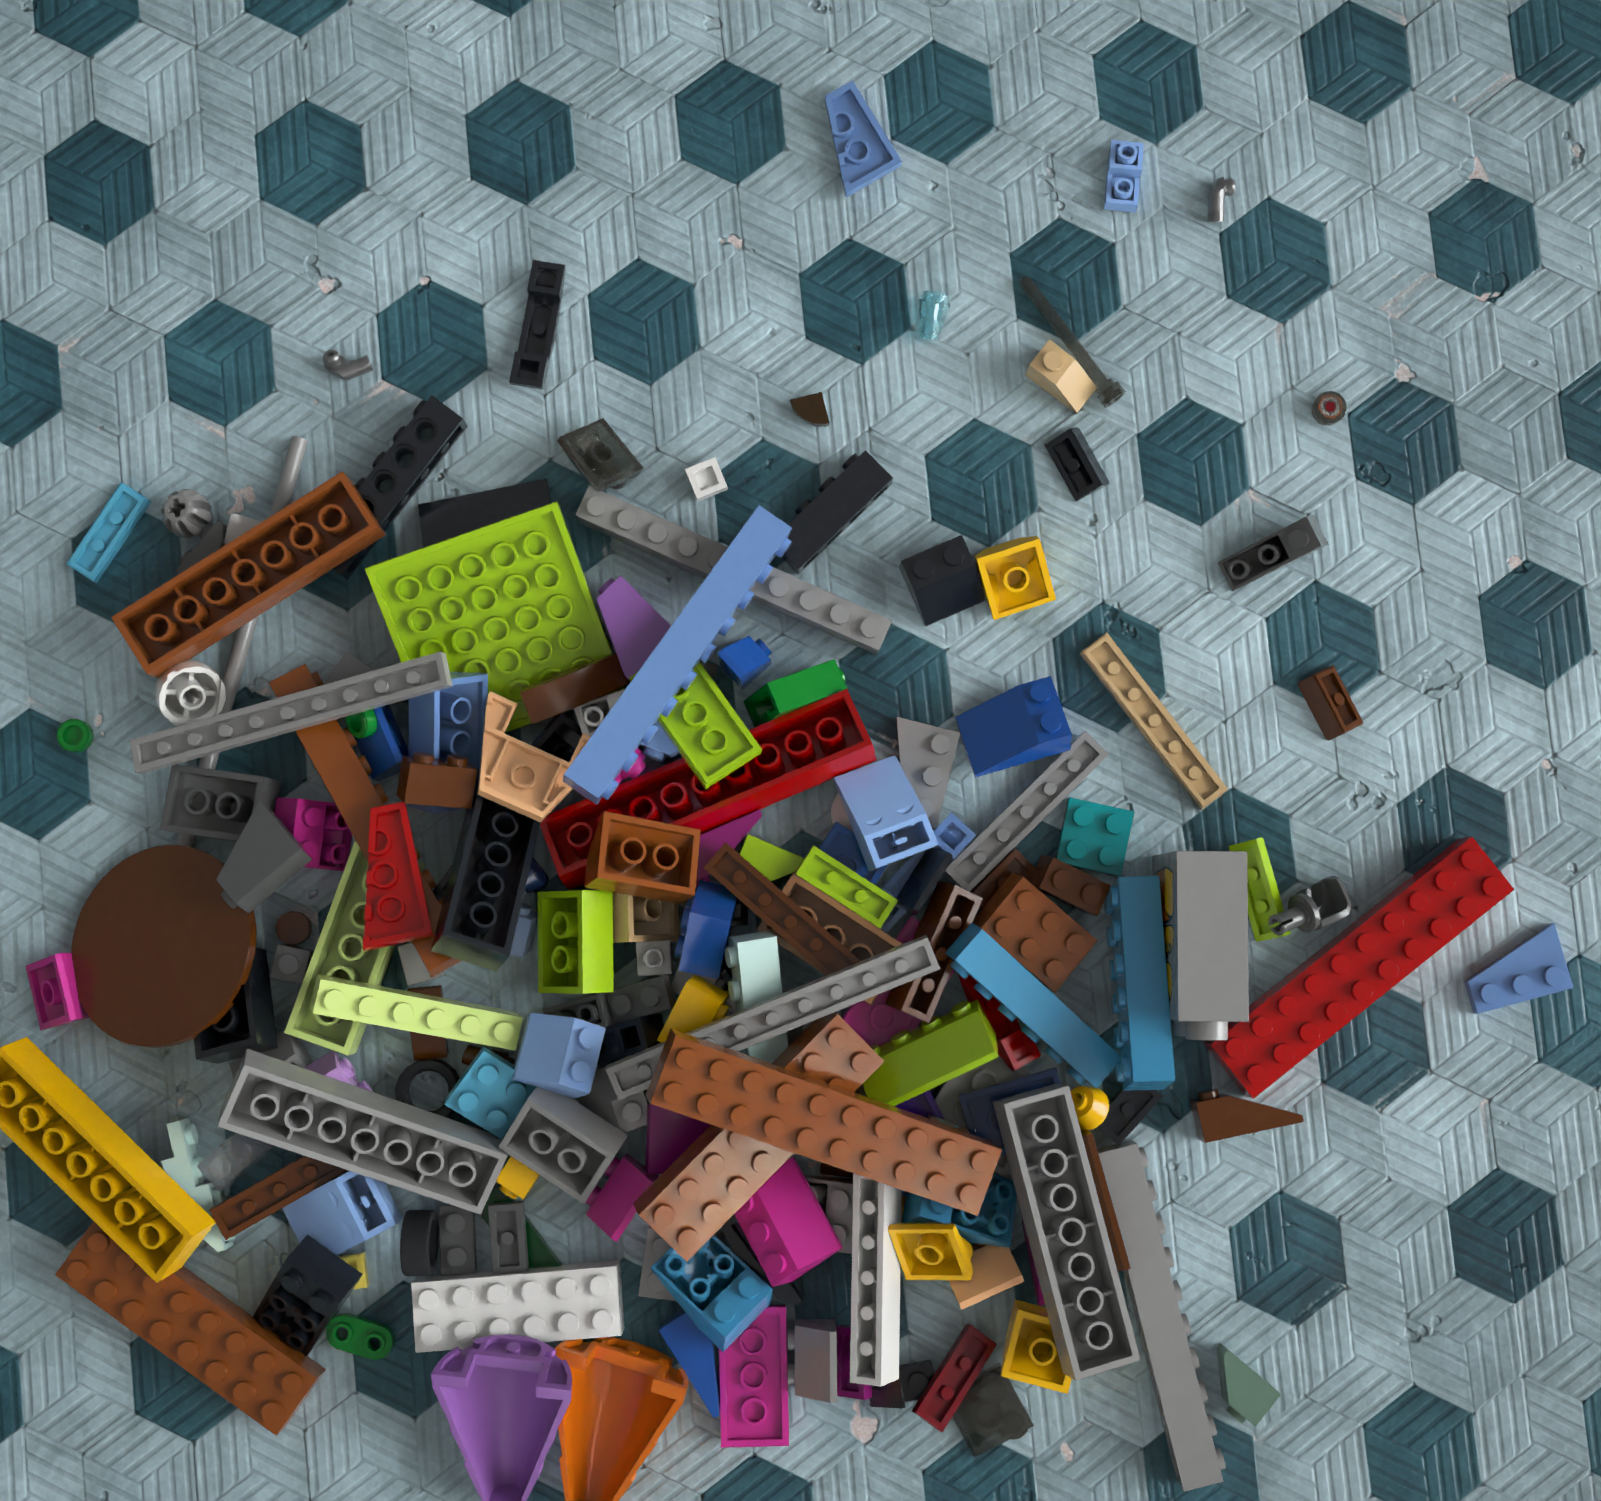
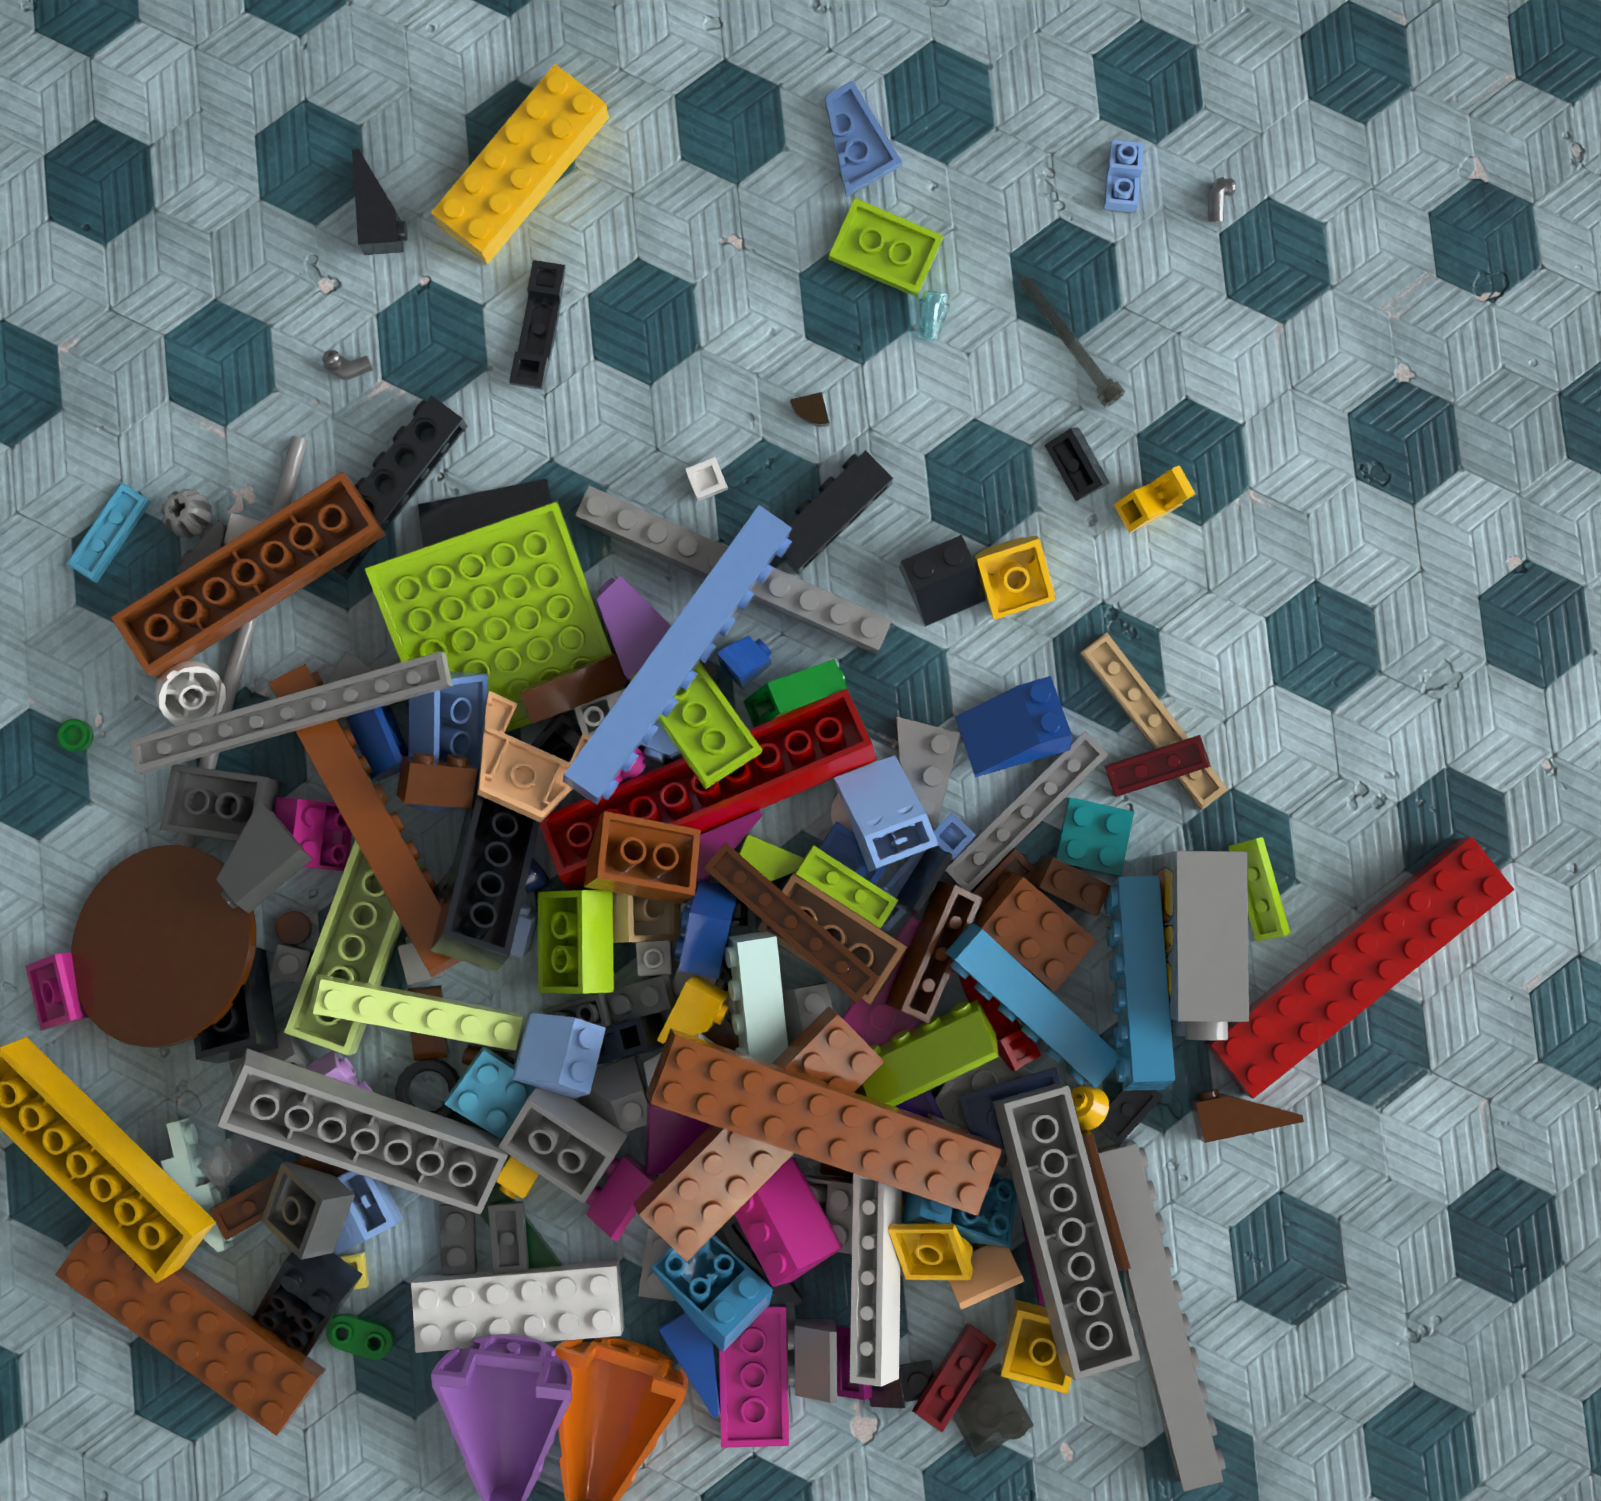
(307, 1210): none -> dark grey slope
(362, 724): green tile -> none
(377, 220): none -> black slope
(395, 891): red wing -> none
(419, 1243): black tyre -> none
(520, 164): none -> yellow brick
(600, 456): clear smoke slope -> none
(790, 1009): light grey plate -> none
(885, 247): none -> lime plate
(1061, 376): tan slope -> none
(1154, 499): none -> yellow brick
(1157, 765): none -> dark red tile
(1243, 1388): sand green slope -> none
(1273, 552): dark grey slope -> none
(1314, 907): dark grey piece -> none
(1328, 408): clear smoke tile -> none
(1330, 703): reddish brown slope -> none
(1523, 974): medium blue wing -> none

